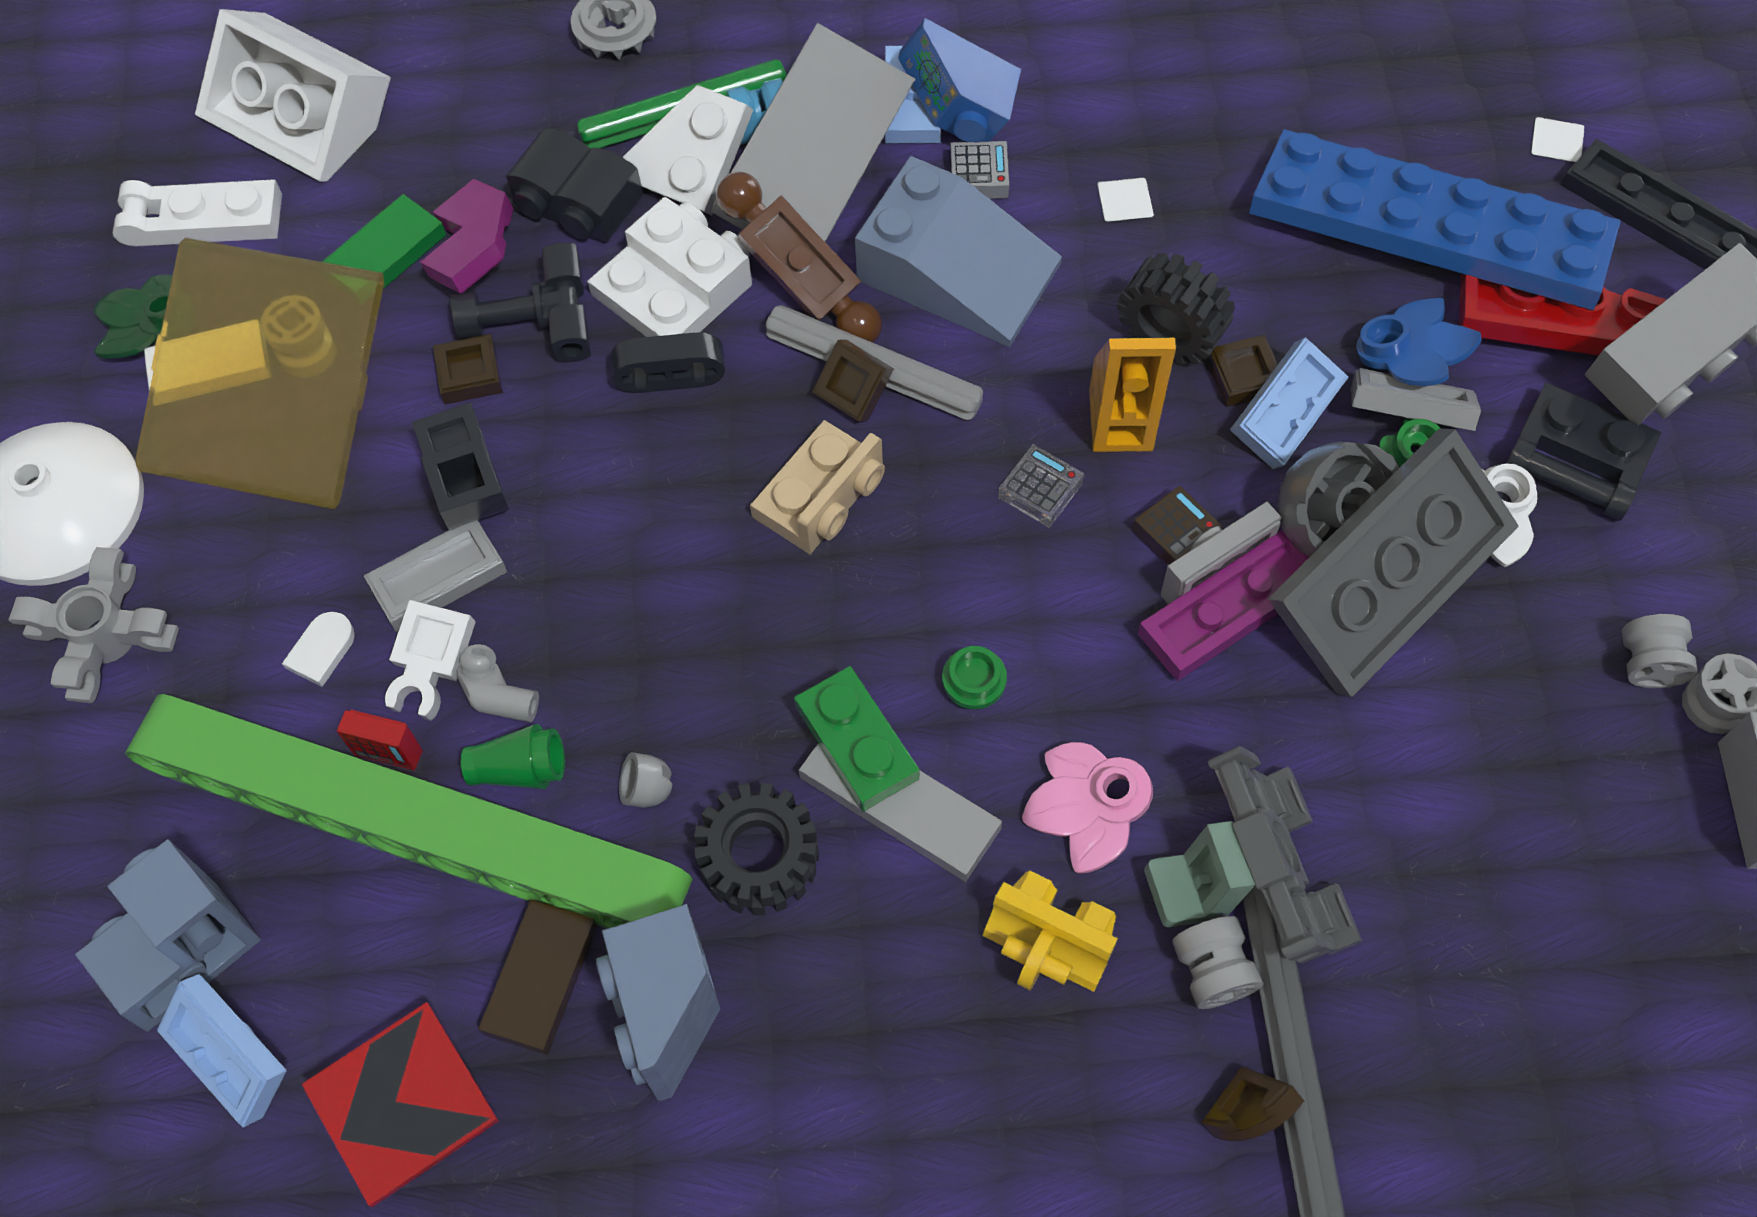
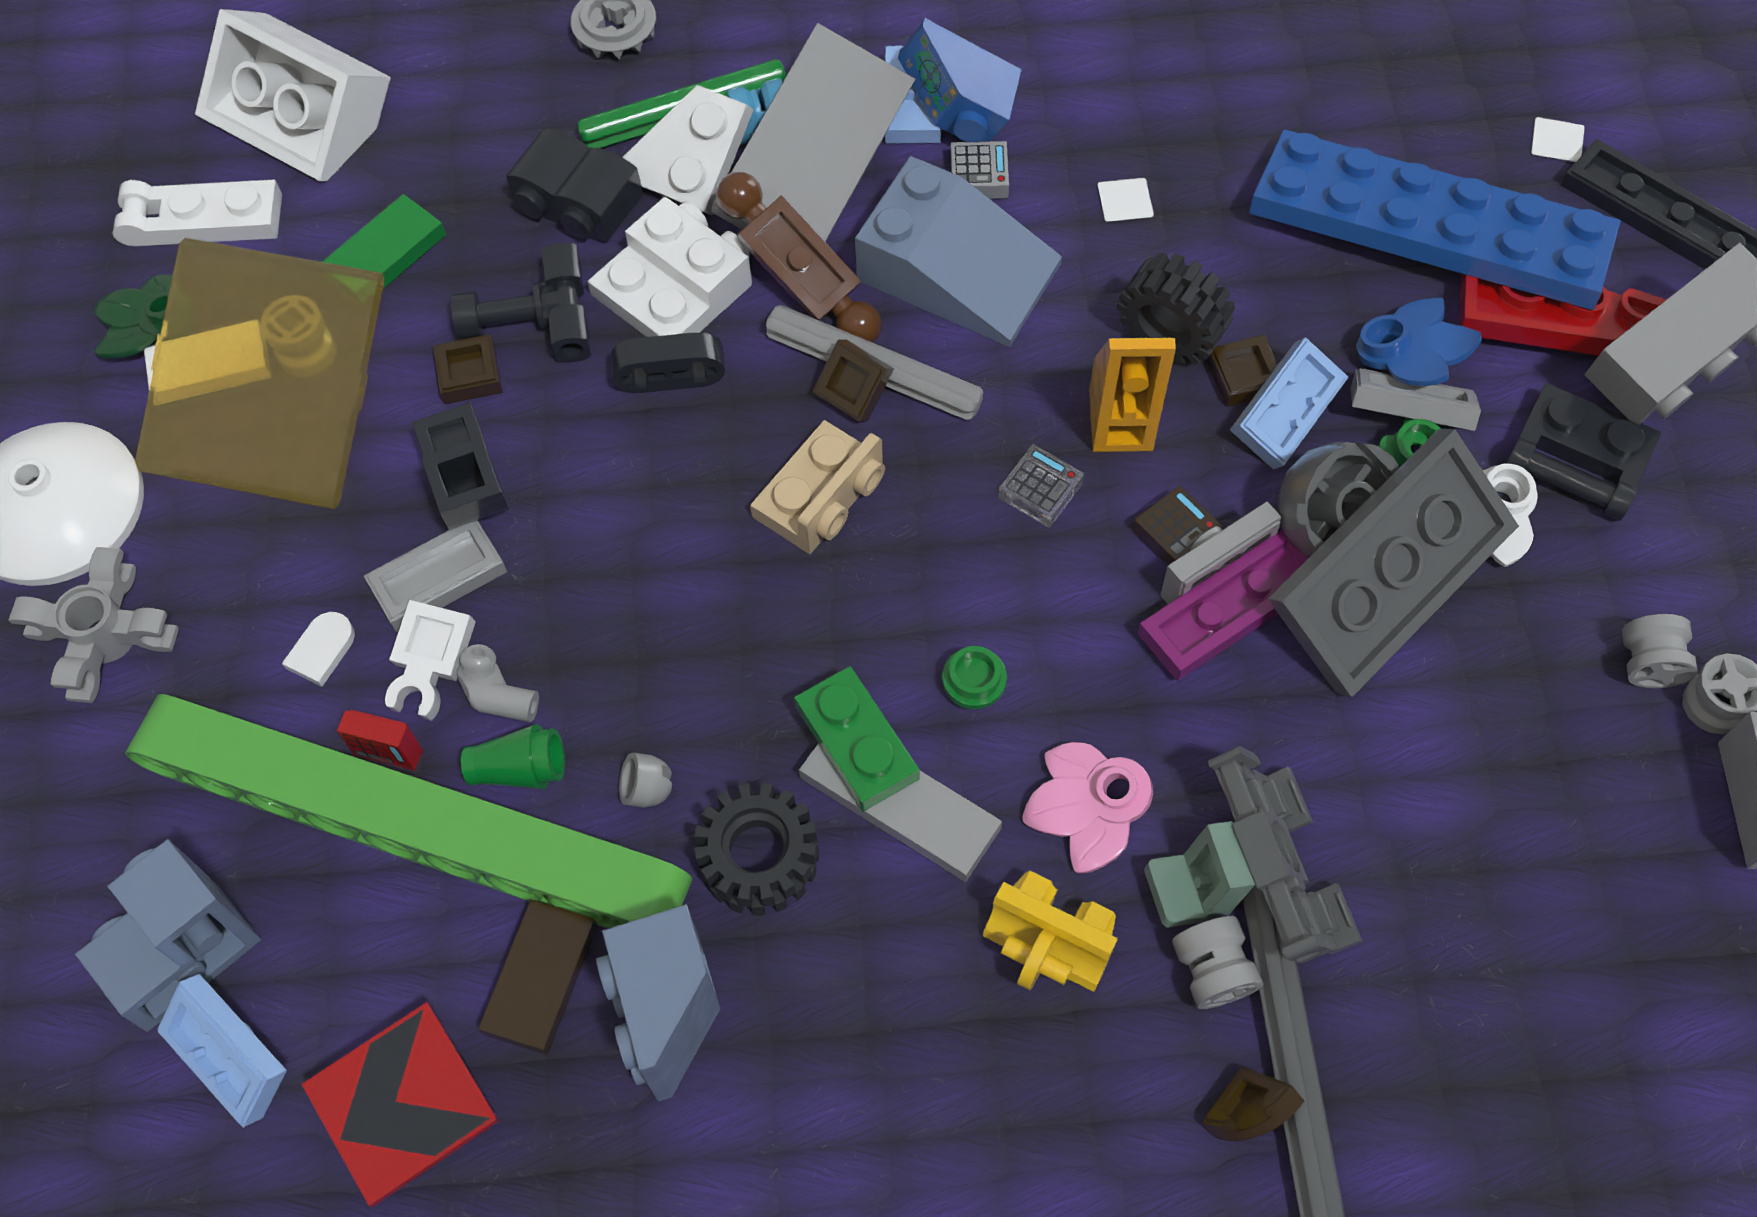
(478, 223): magenta tile -> none

